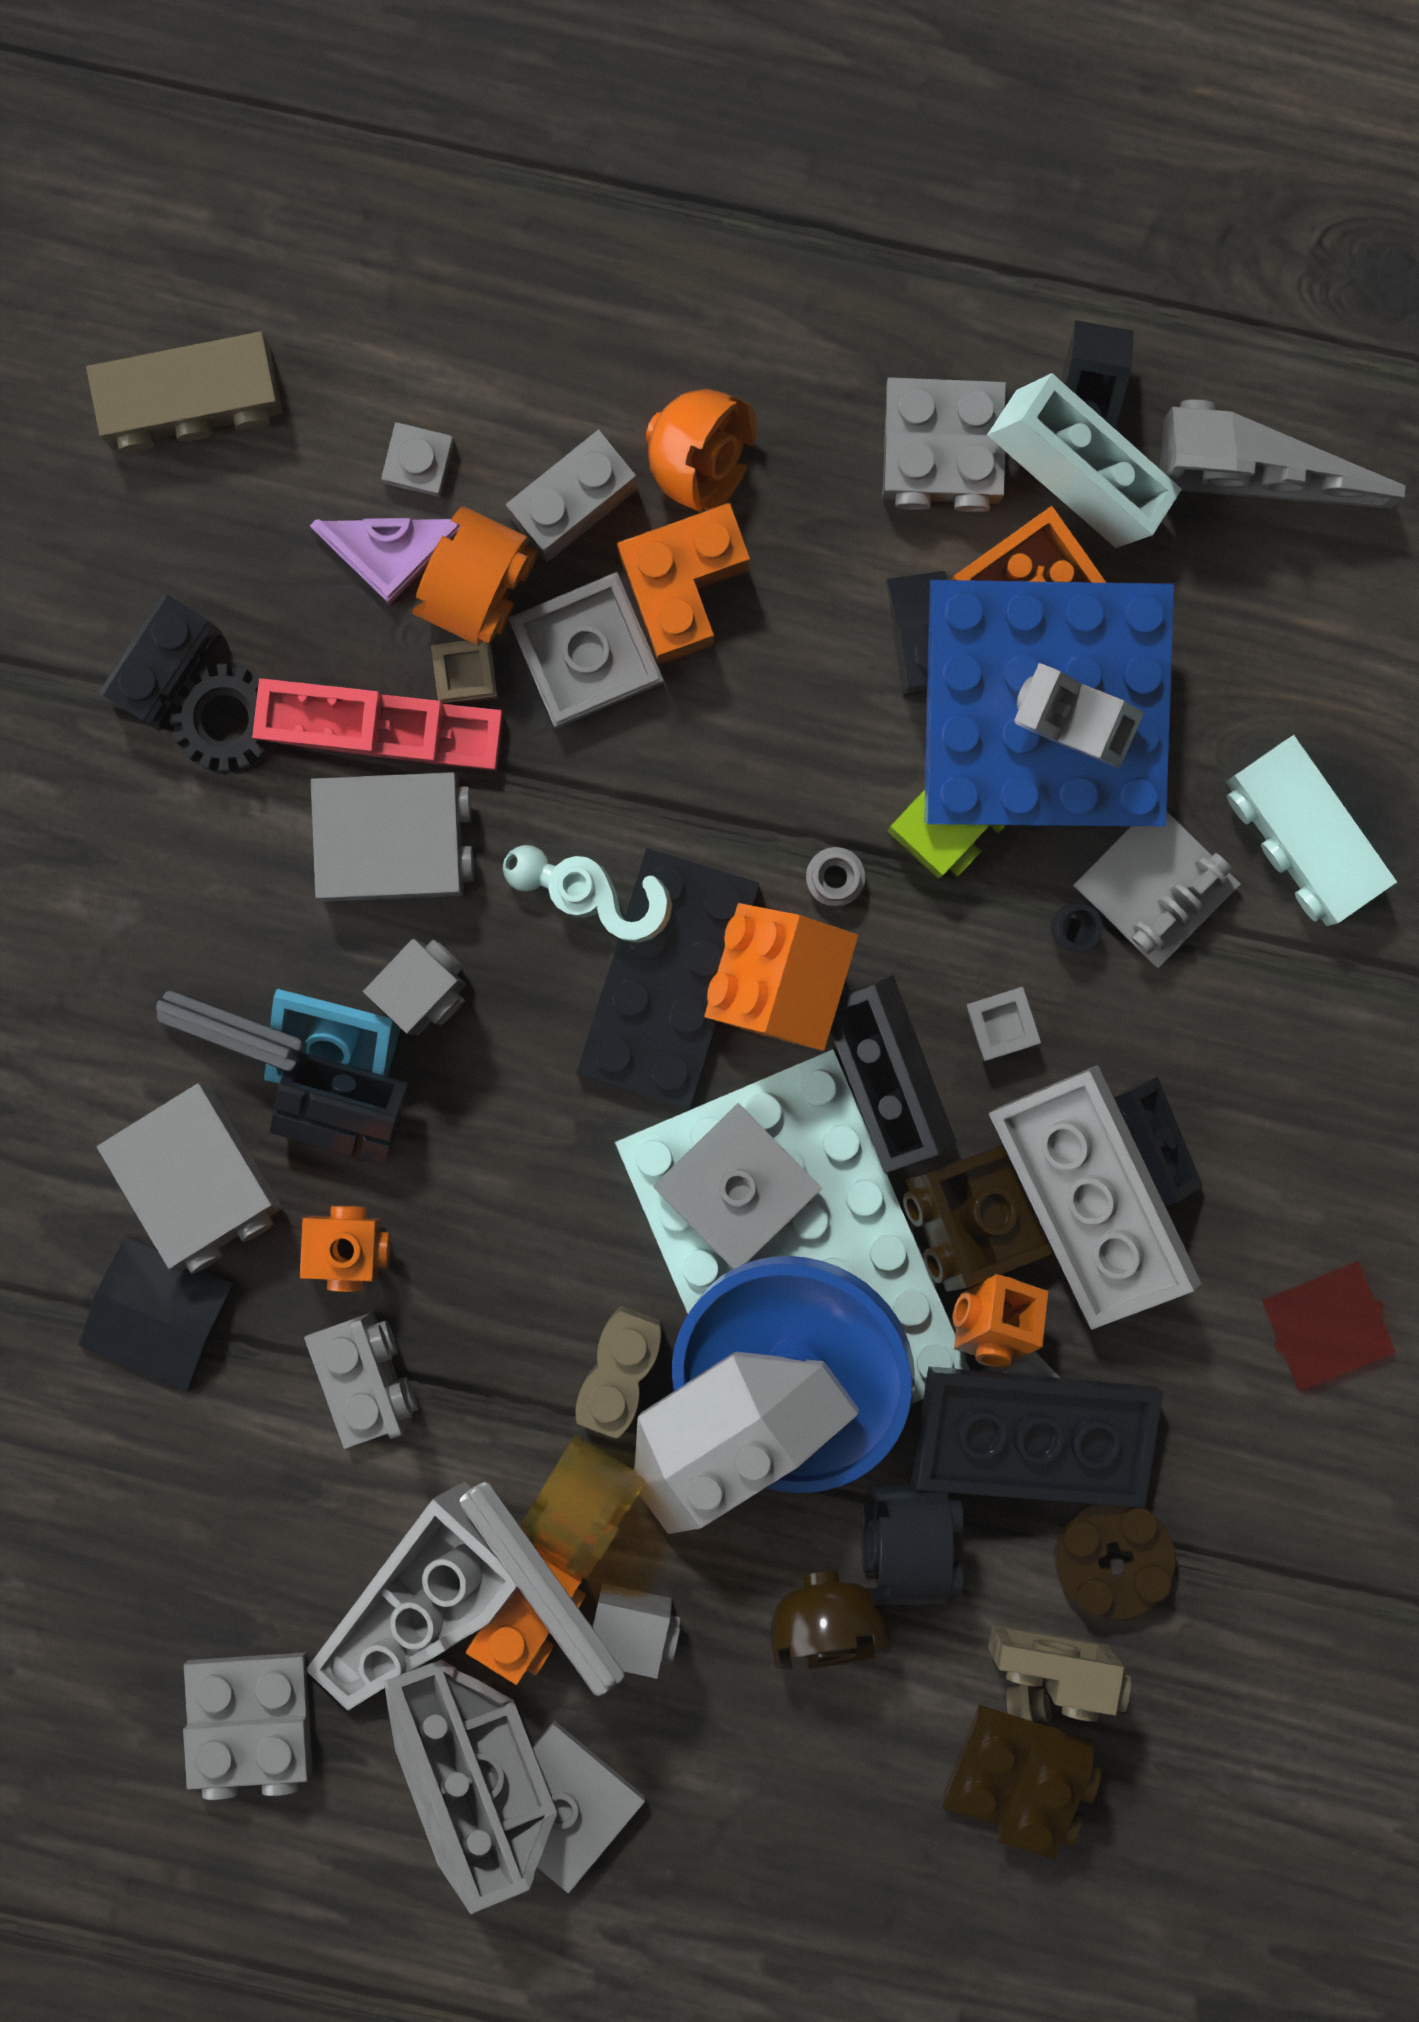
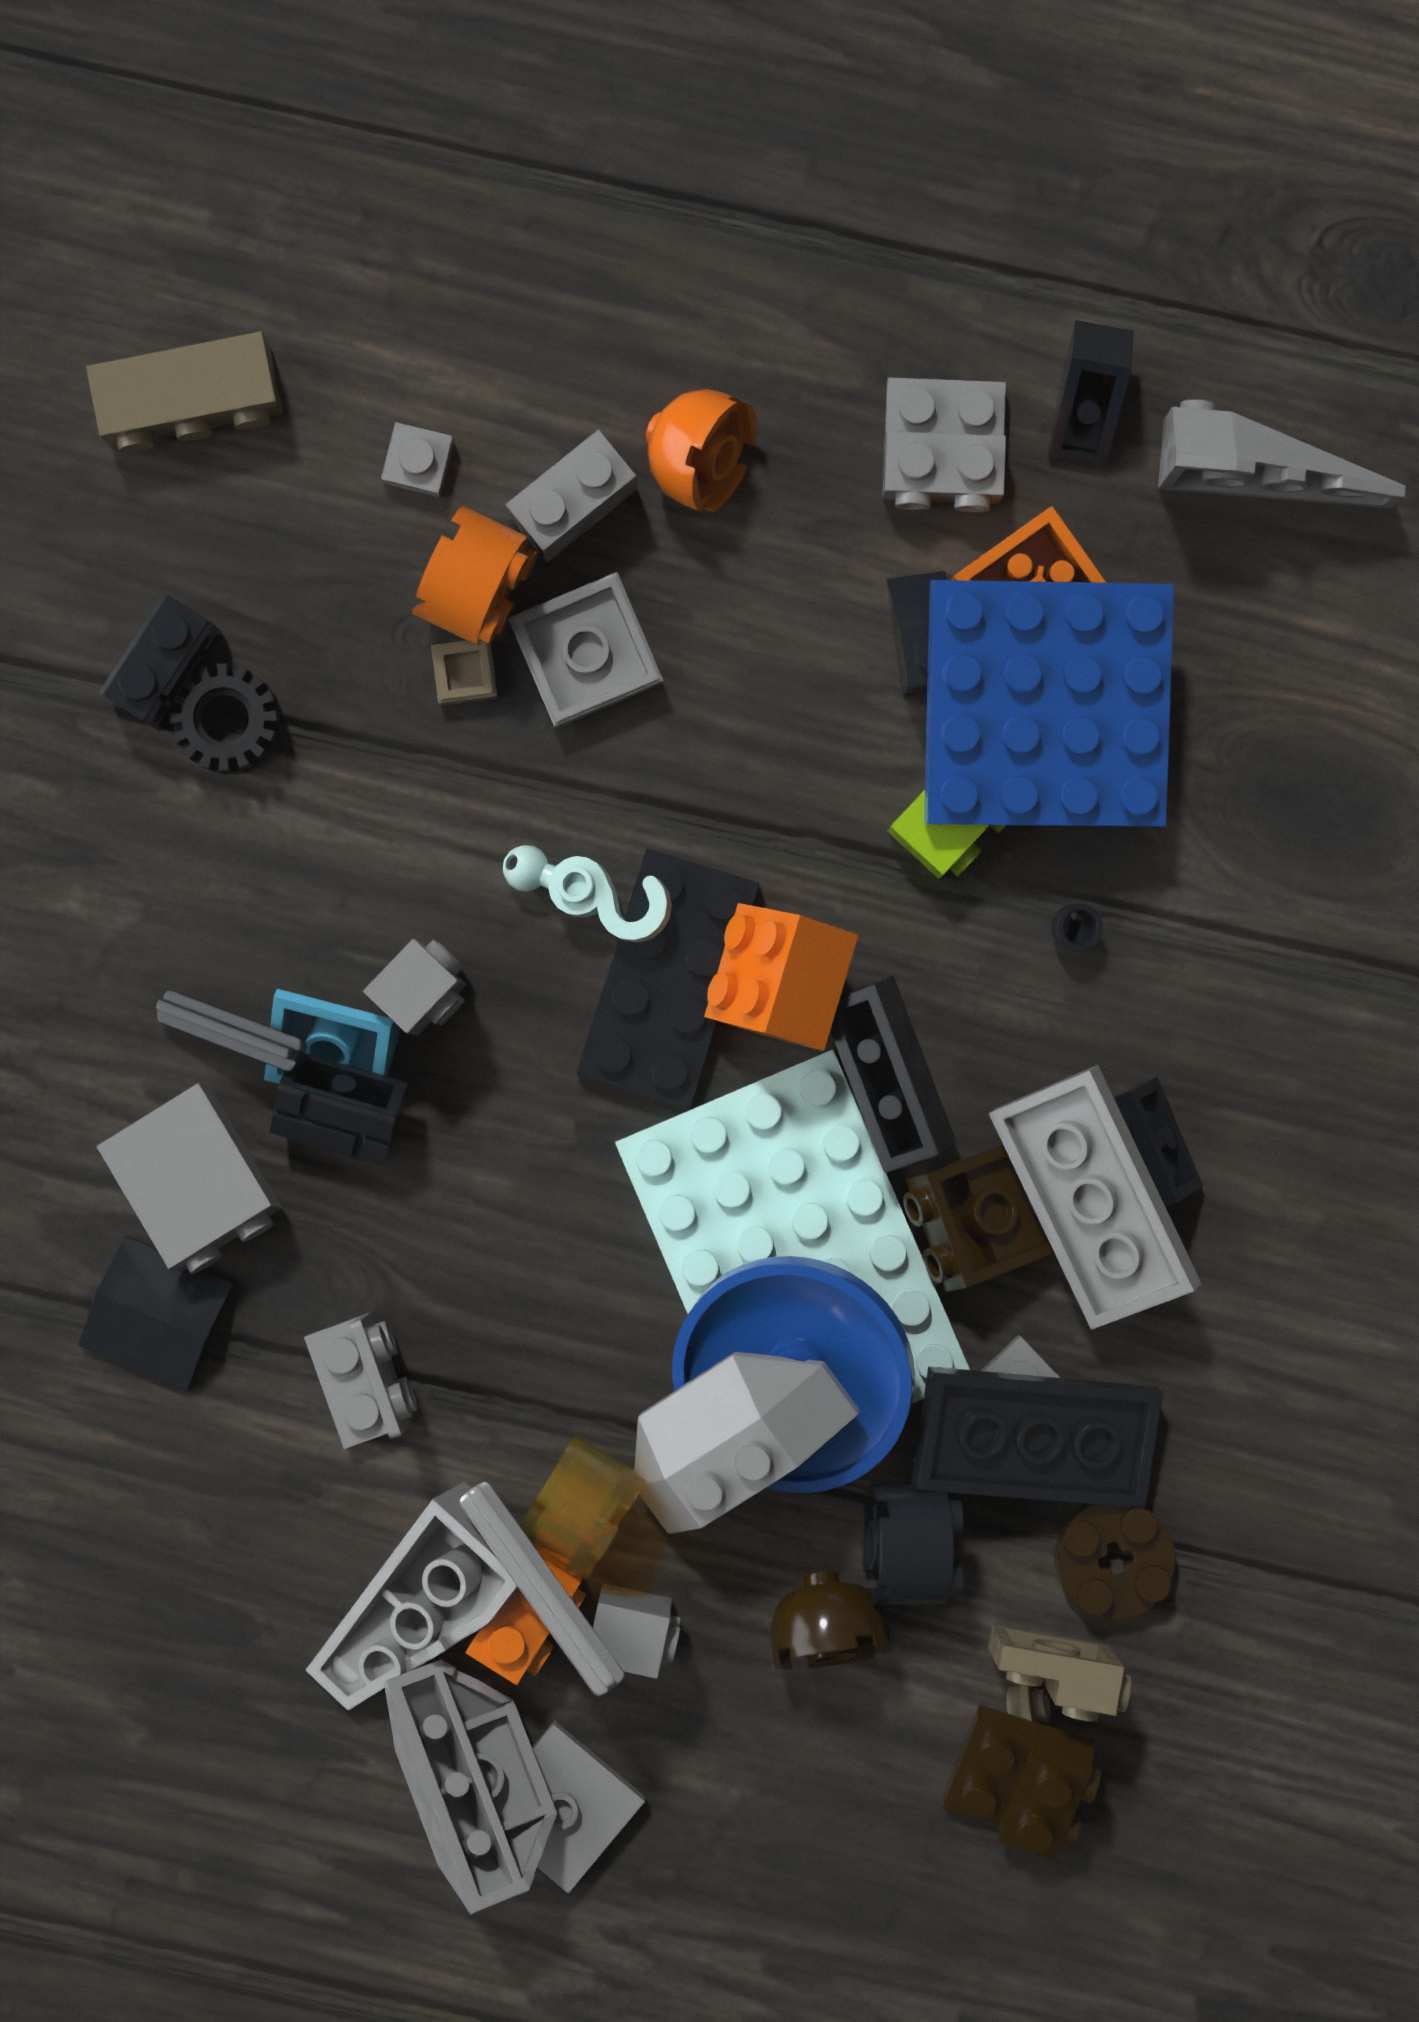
(247, 1724): light grey plate -> none
(322, 1253): orange brick -> none
(377, 724): coral slope -> none
(386, 550): lavender tile -> none
(390, 837): light grey brick -> none
(614, 1384): dark tan brick -> none
(669, 568): orange brick -> none
(737, 1187): light grey plate -> none
(840, 858): light grey plate -> none
(1000, 1320): orange brick -> none
(1002, 1024): light grey plate -> none
(1077, 715): light grey brick -> none
(1084, 461): light aqua brick -> none
(1157, 887): light grey hinge -> none
(1308, 833): light aqua brick -> none
(1328, 1326): clear red piece -> none

